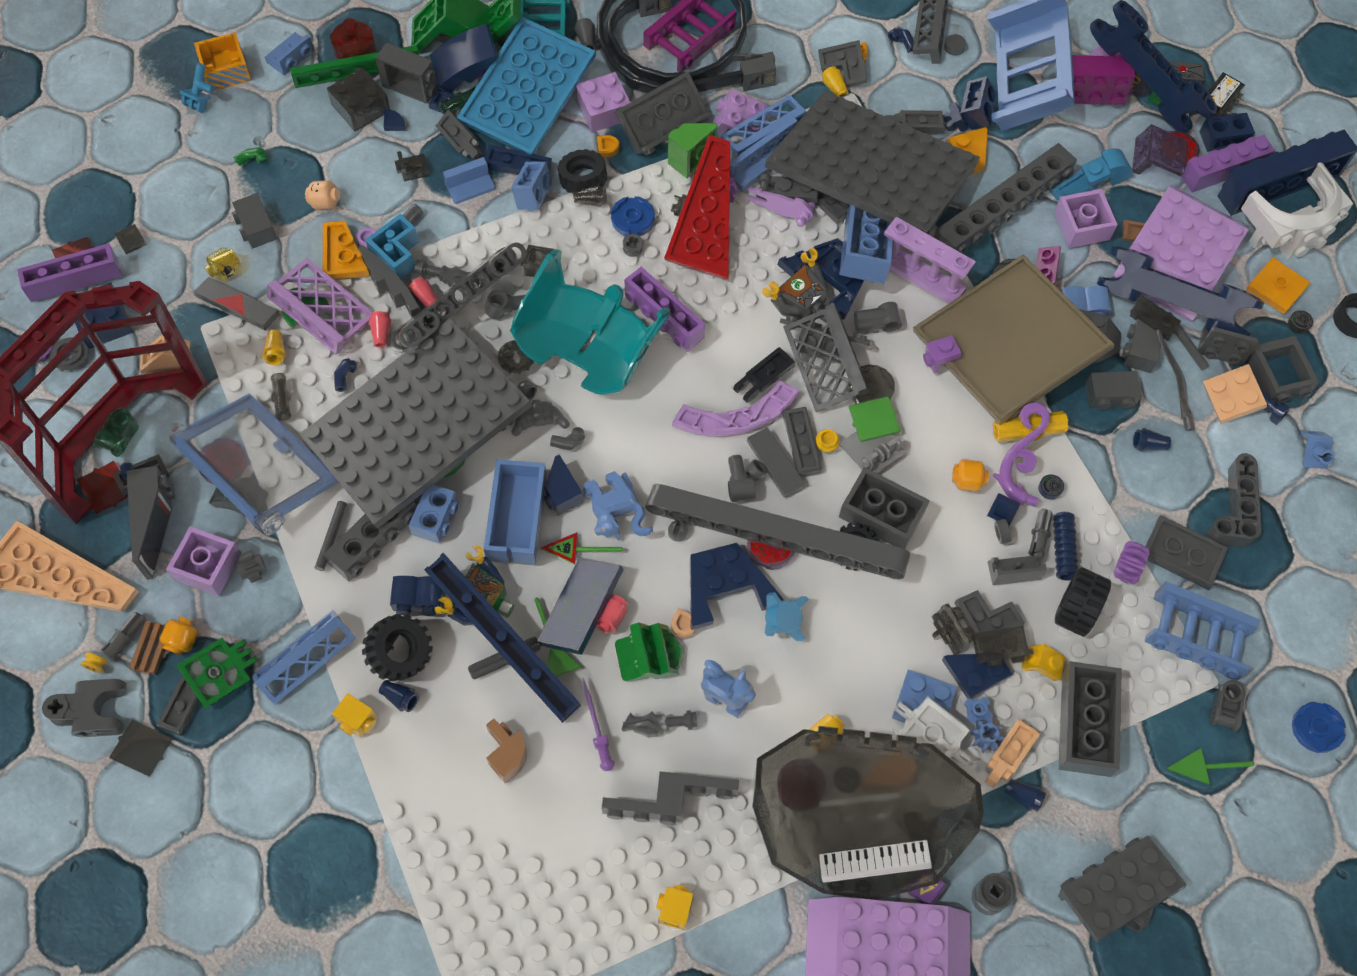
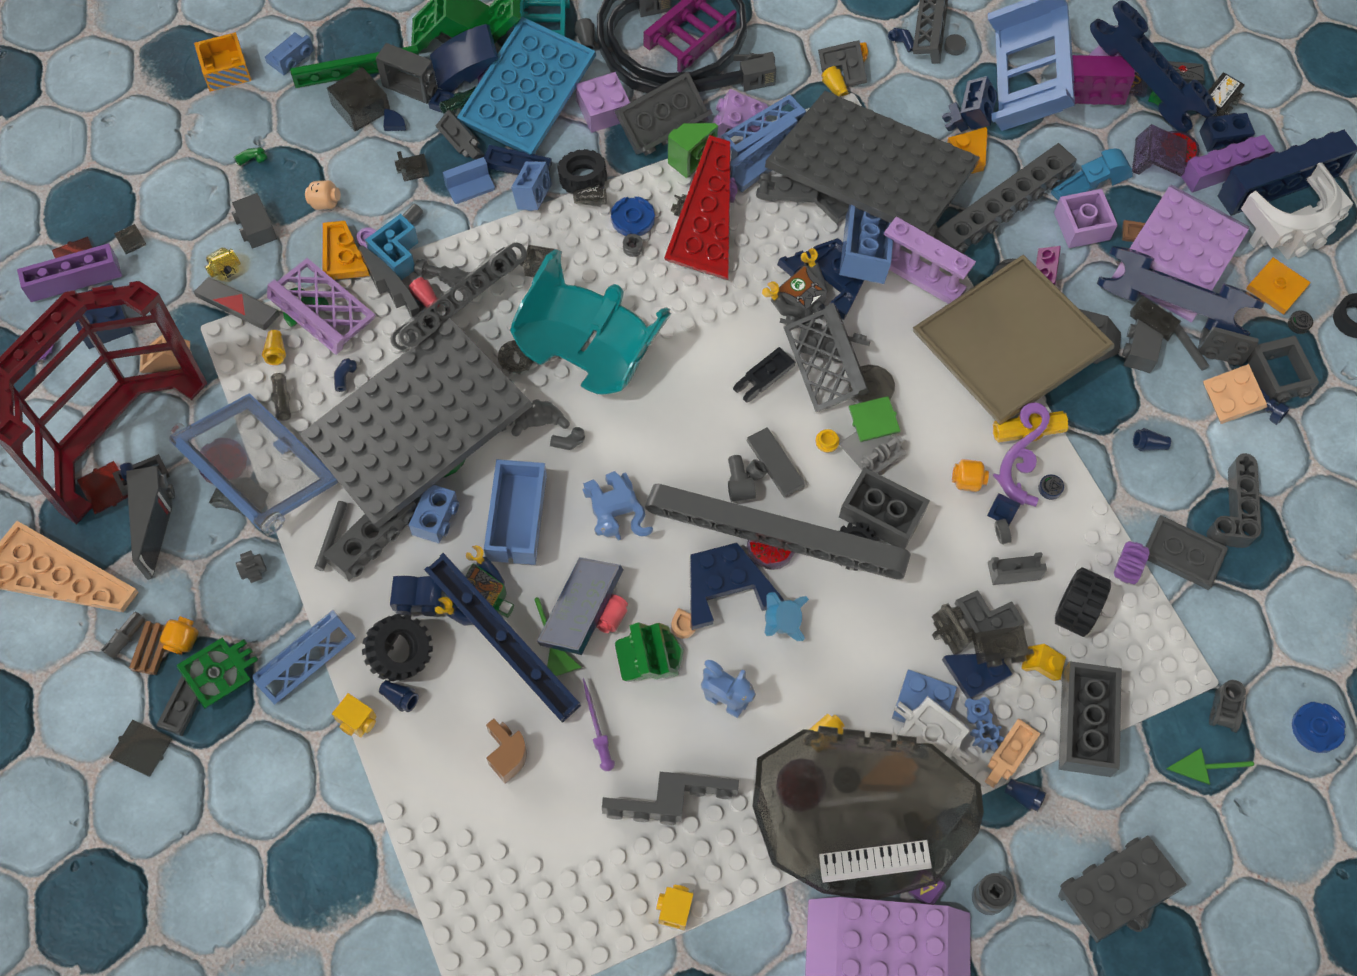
(78, 358): dark grey gear -> none
(84, 707): dark grey piece -> none
(93, 662): yellow bush -> none
(115, 433): clear green piece -> none
(194, 96): dark azure arm -> none
(204, 561): lavender brick -> none
(352, 39): clear red brick -> none
(380, 327): coral cone -> none
(497, 661): dark grey axle -> none
(506, 301): dark grey pin -> none
(527, 389): dark grey hinge -> none
(561, 488): dark blue slope -> none
(567, 548): piece -> none
(607, 145): light orange tile -> none
(652, 296): medium lavender brick -> none
(653, 724): dark grey piece -> none
(682, 530): dark grey hinge -> none
(739, 420): lavender tile -> none
(784, 205): lavender piece -> none
(802, 441): dark grey tile -> none
(884, 317): dark grey piece -> none
(921, 120): dark grey hinge -> none
(941, 352): medium lavender bracket -> none
(1041, 532): dark grey axle -> none
(1065, 545): dark blue piece -> none
(1090, 298): medium blue brick -> none
(1113, 390): dark grey brick -> none
(1186, 414): flat silver piece -> none
(1208, 610): medium blue fence -> none
(1318, 449): medium blue bracket -> none

